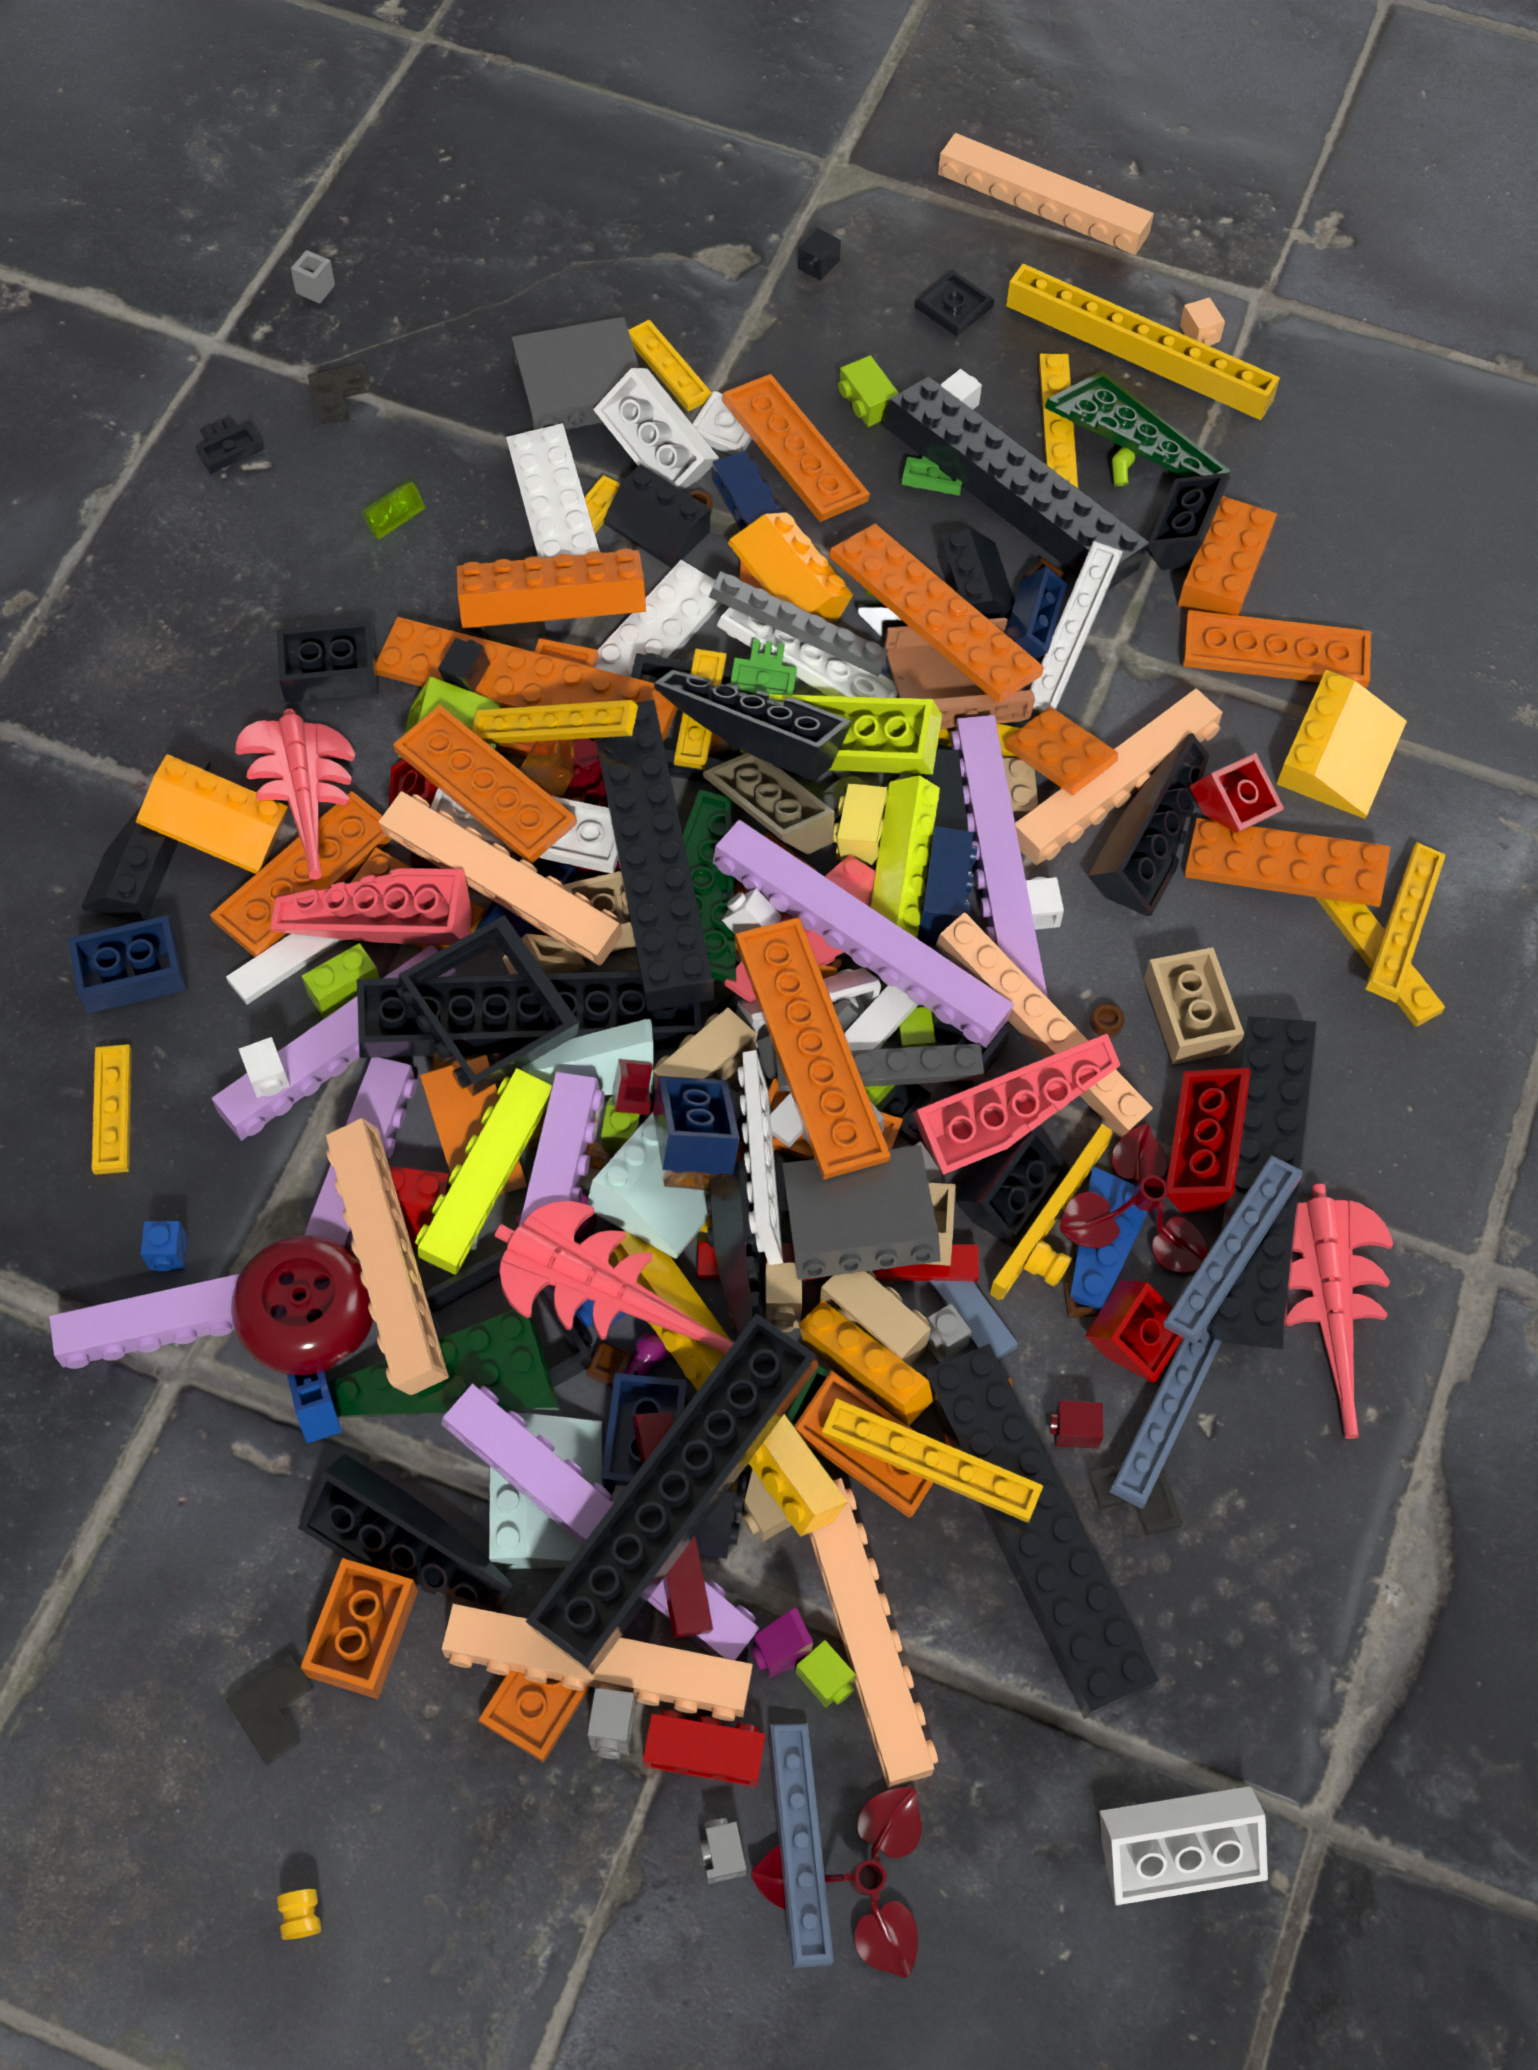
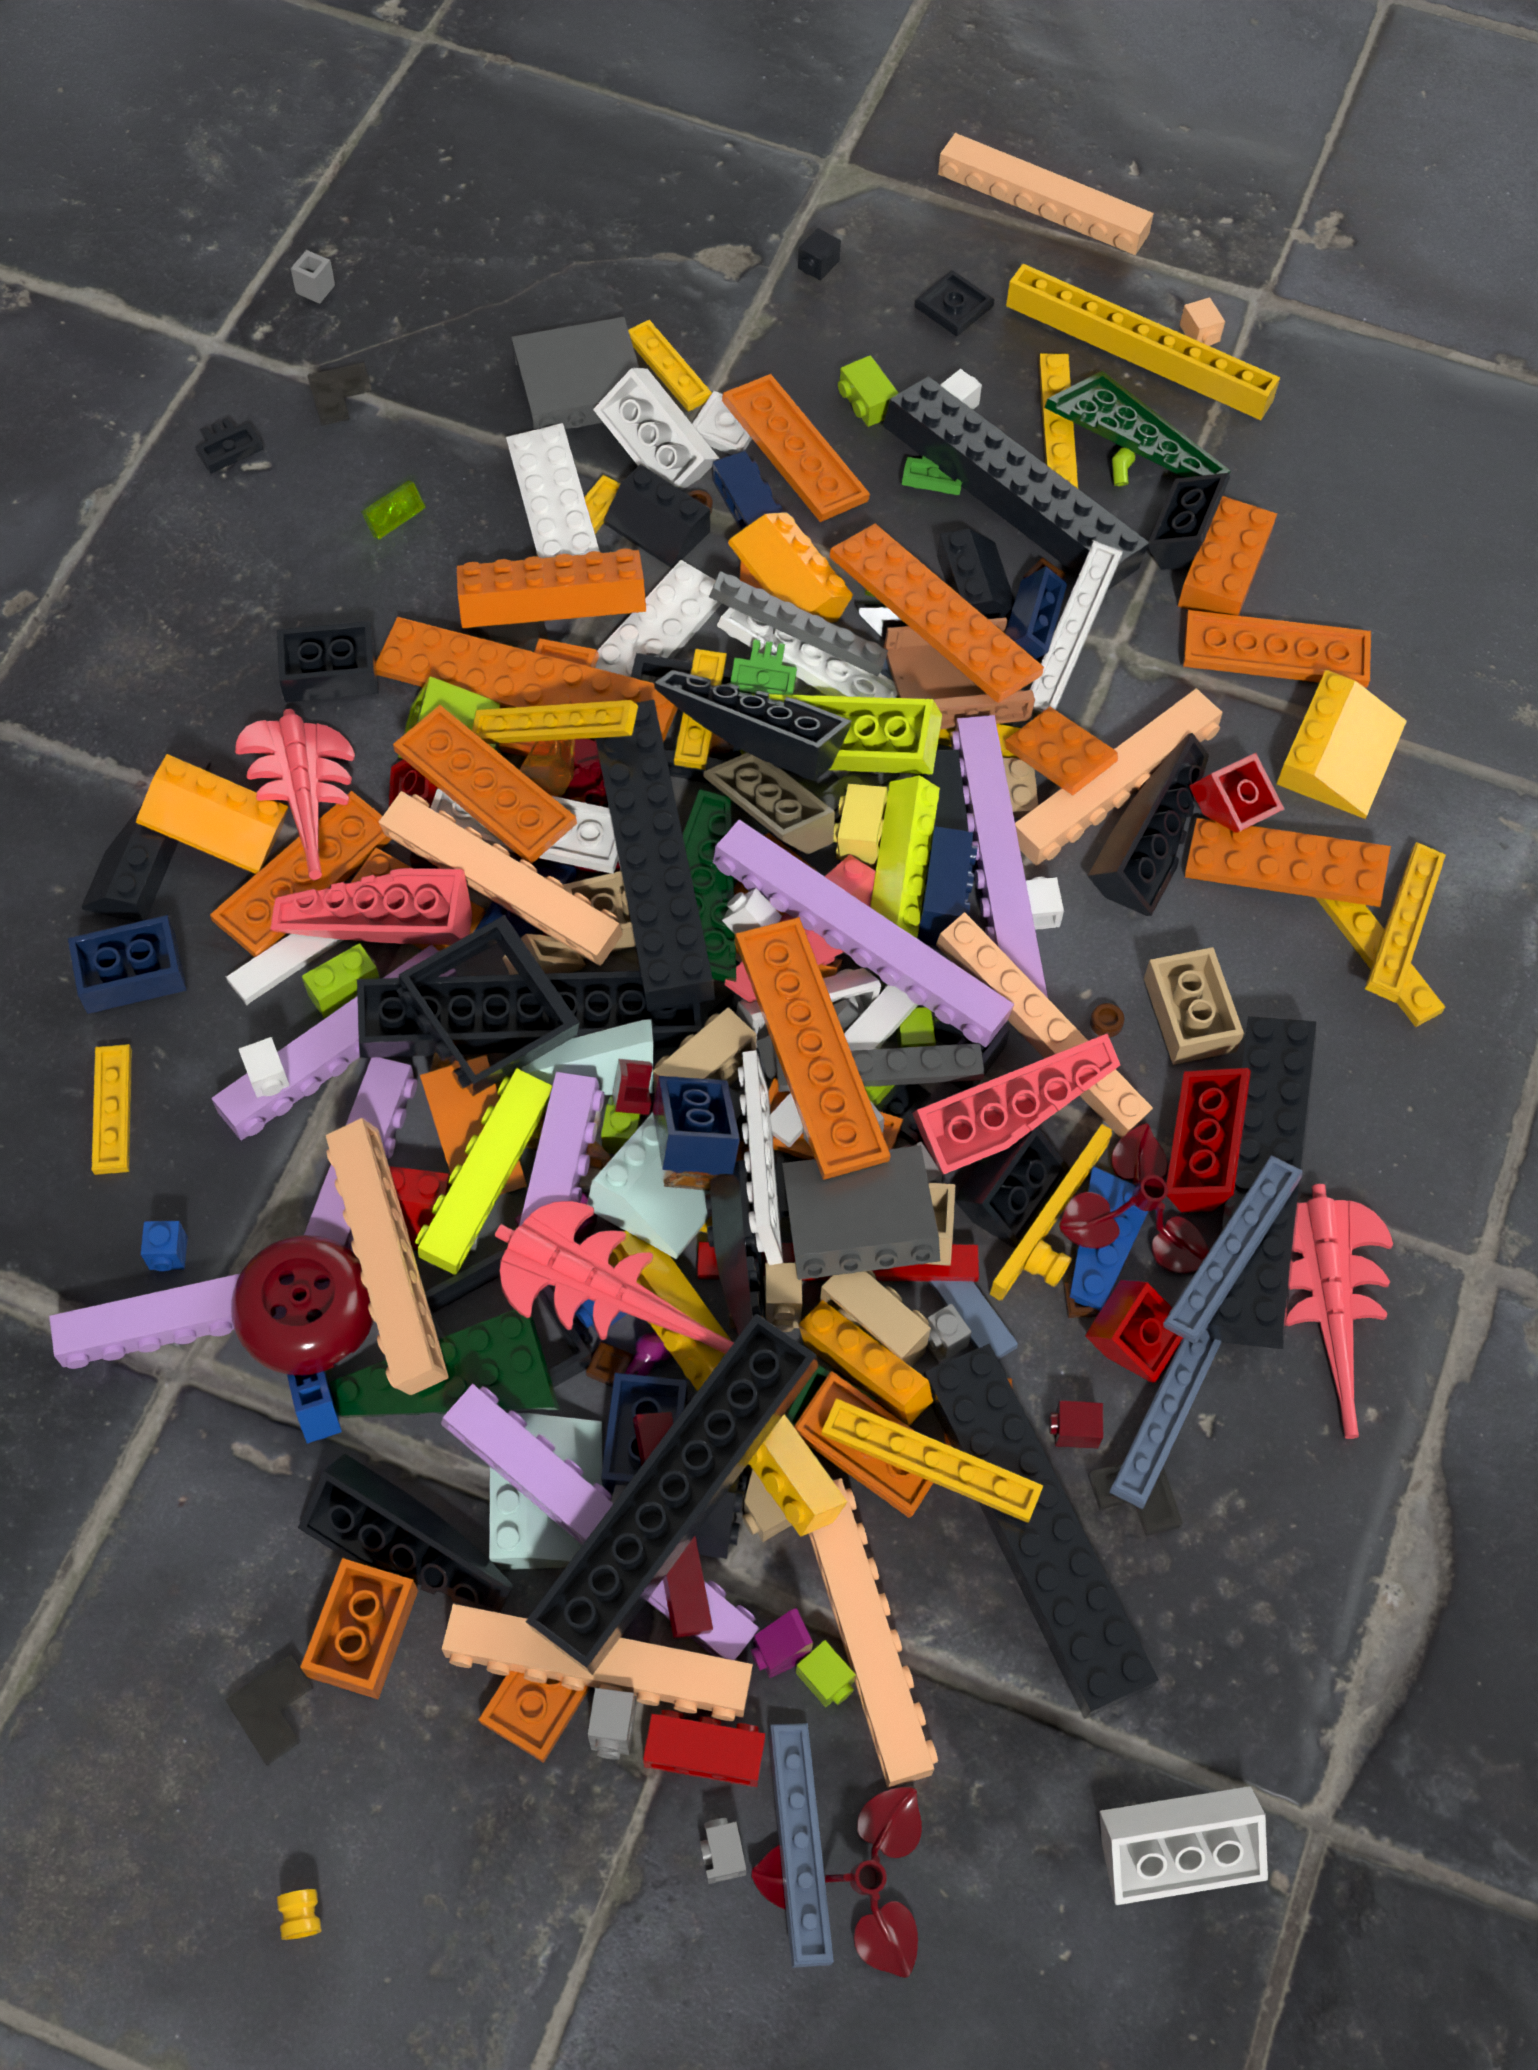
(464, 664): black brick -> none

